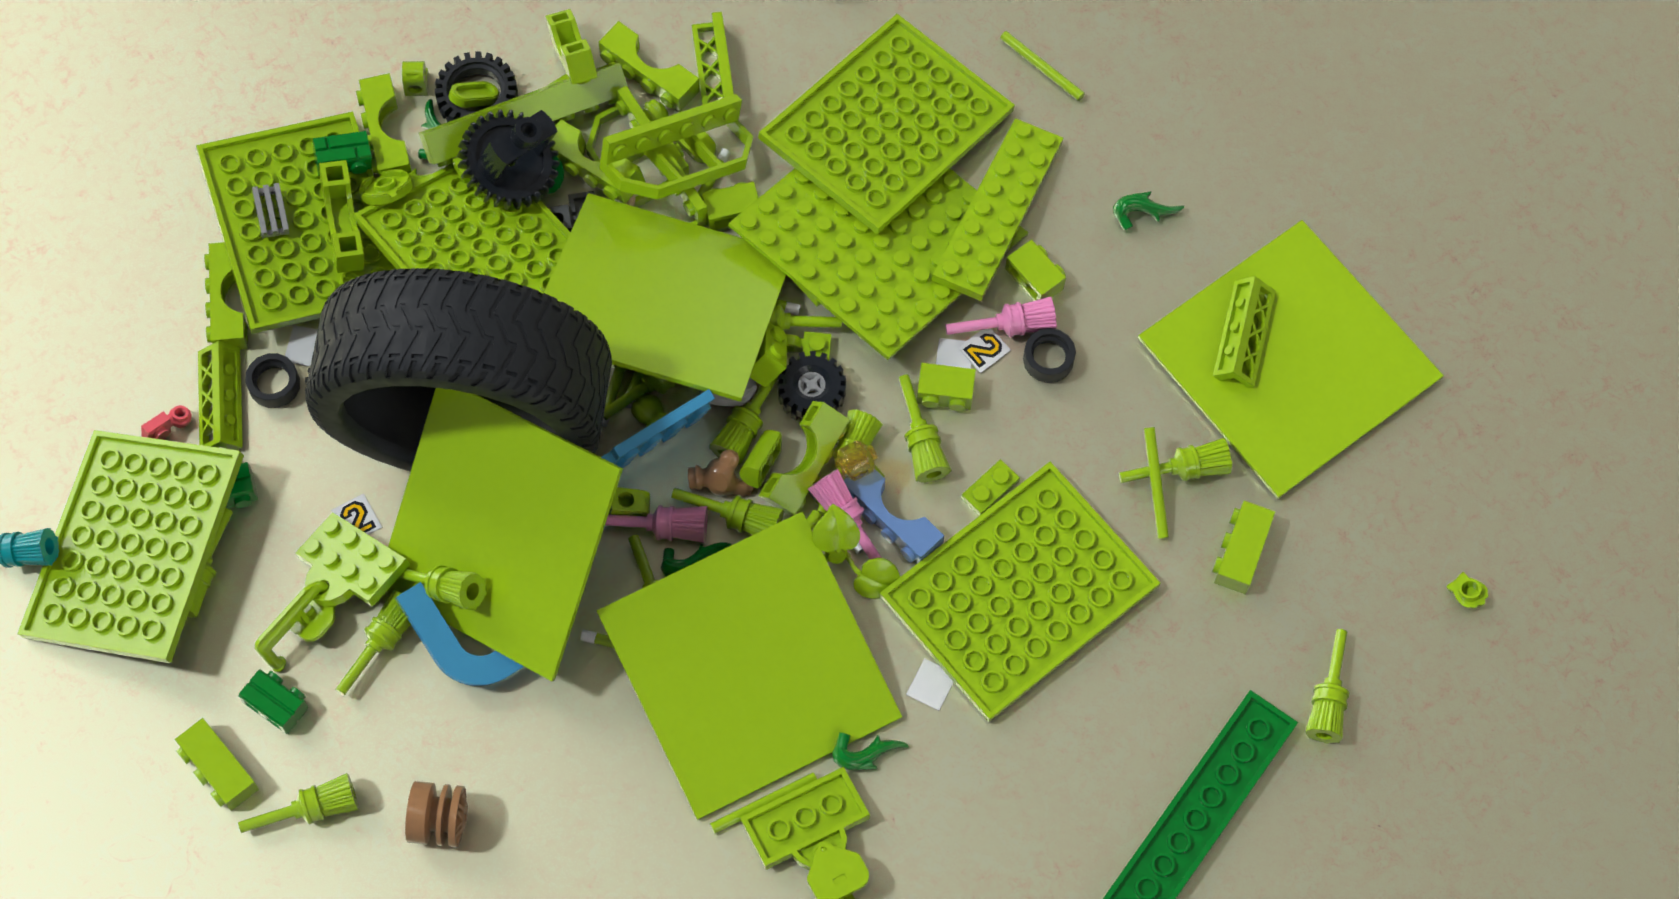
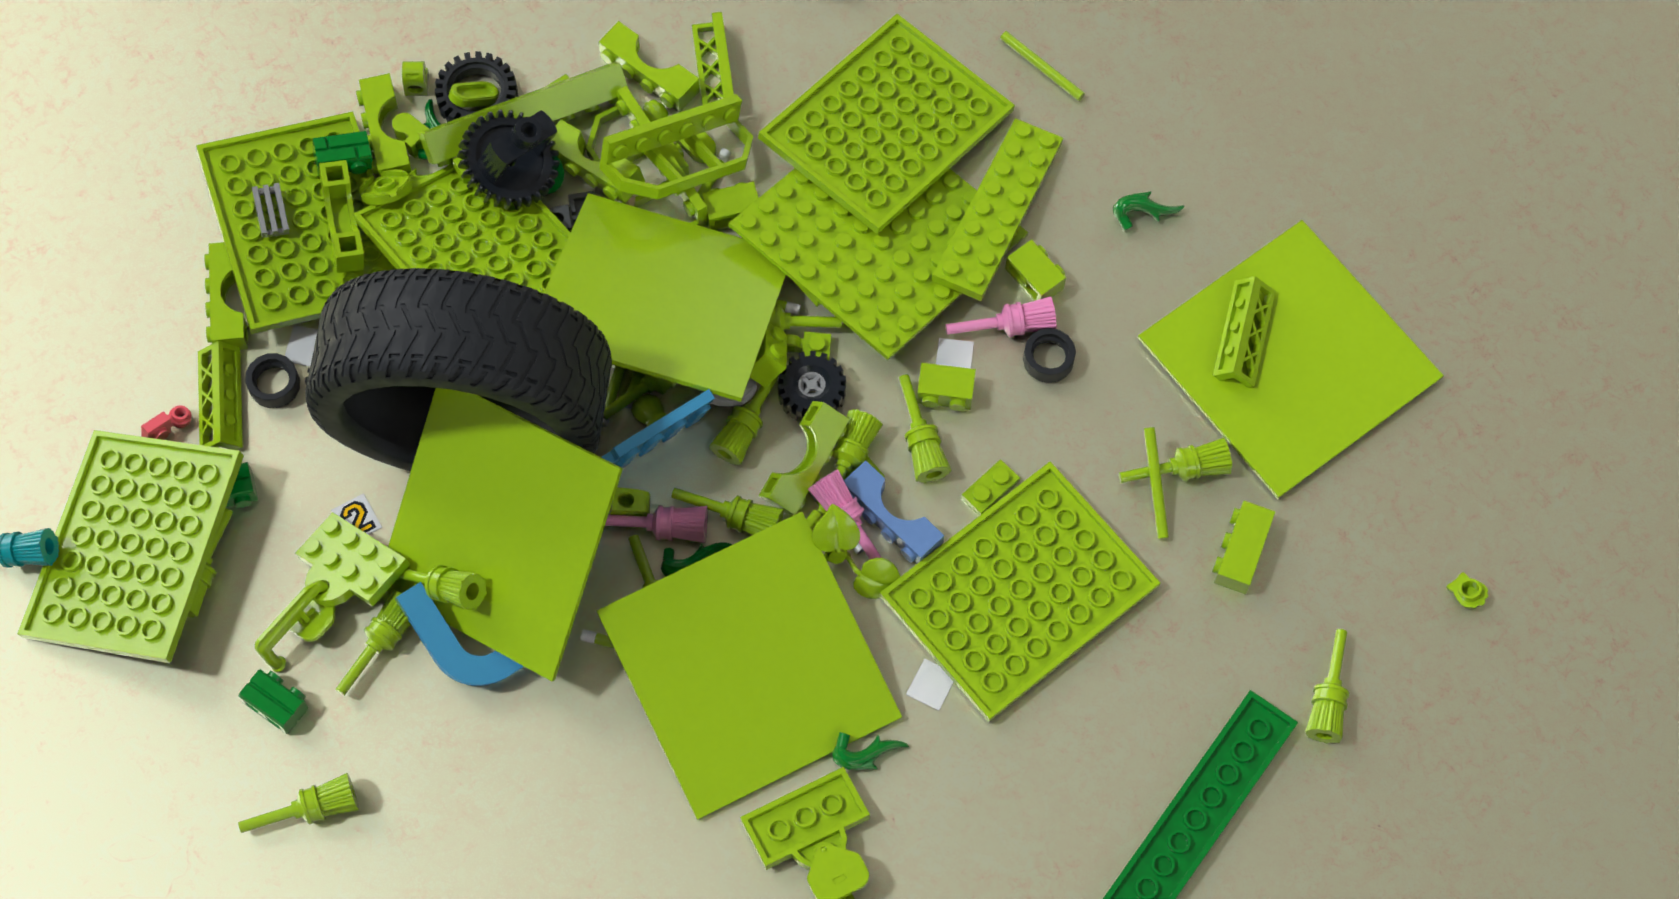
(215, 765): lime brick -> none
(406, 129): none -> lime leg
(436, 814): medium nougat wheel -> none
(572, 50): lime arch -> none
(719, 476): medium nougat animal -> none
(734, 817): lime bar -> none
(762, 458): lime brick -> none
(856, 460): clear yellow head -> none
(984, 349): sticker -> none

